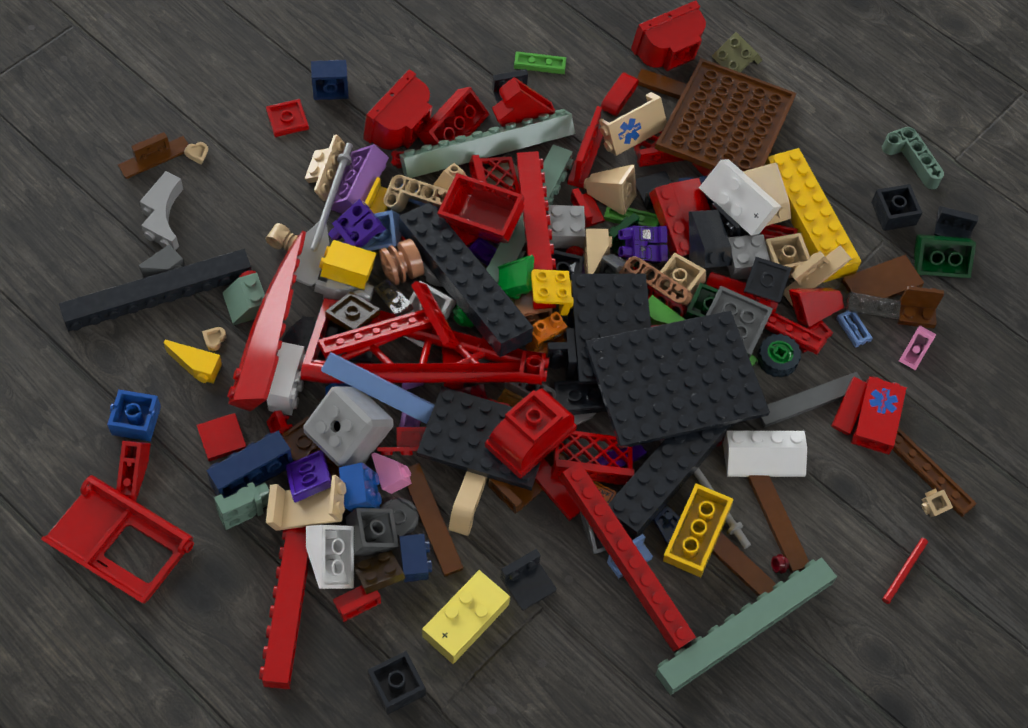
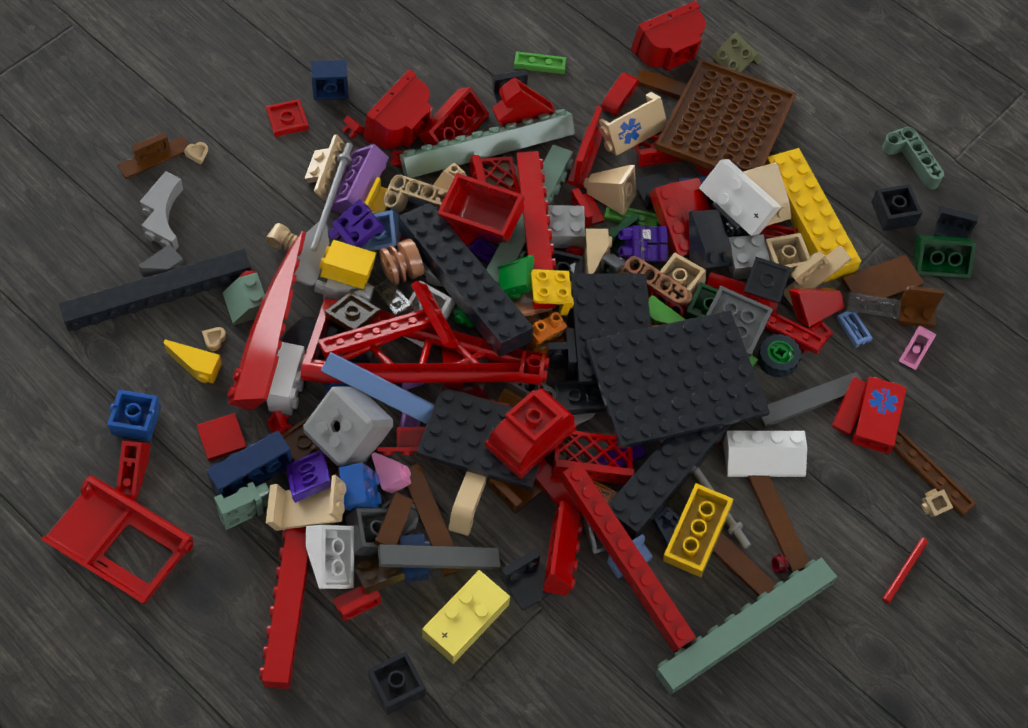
(354, 126): none -> red tile
(394, 520): none -> reddish brown tile
(438, 557): none -> dark grey tile
(562, 550): none -> red slope

